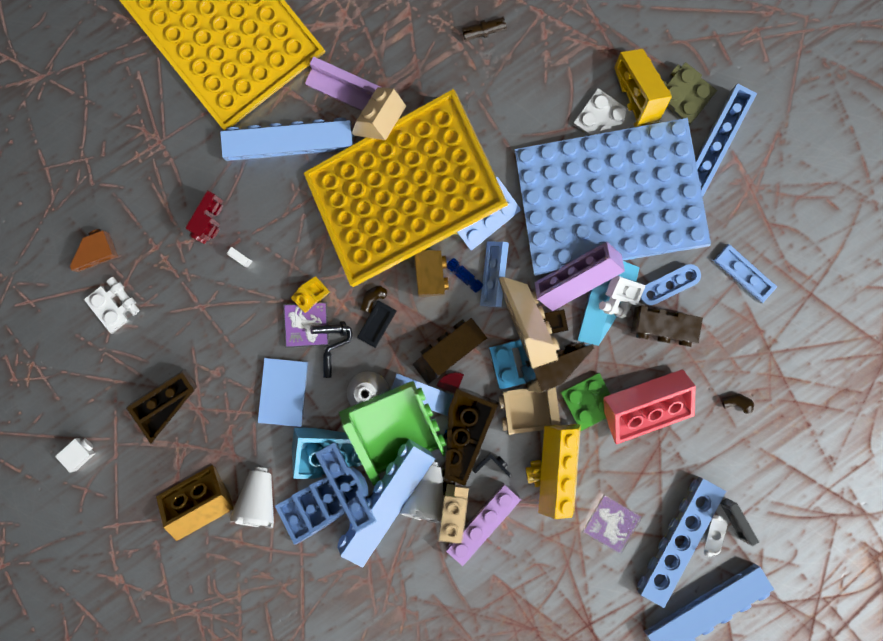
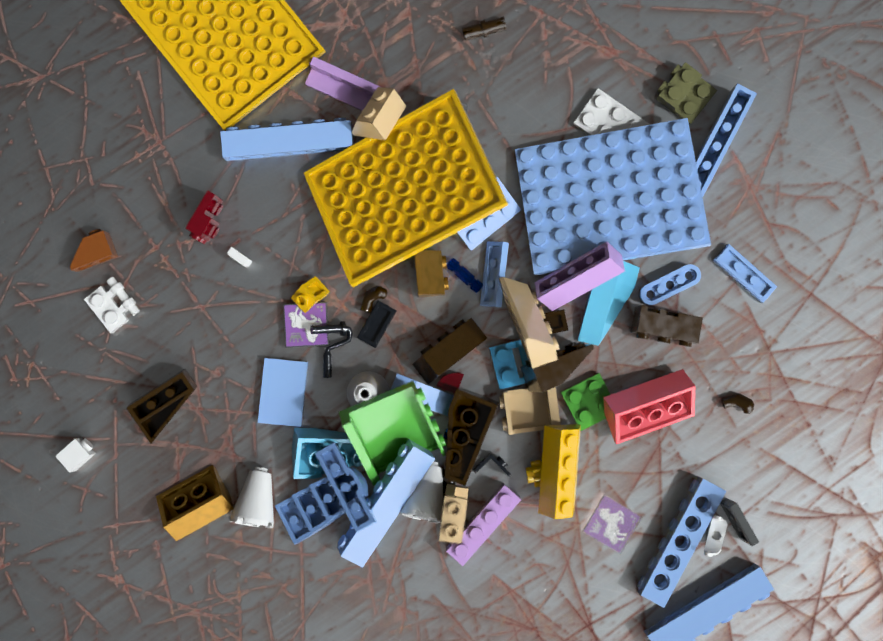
(622, 290): white plate -> none
(643, 86): yellow wedge -> none

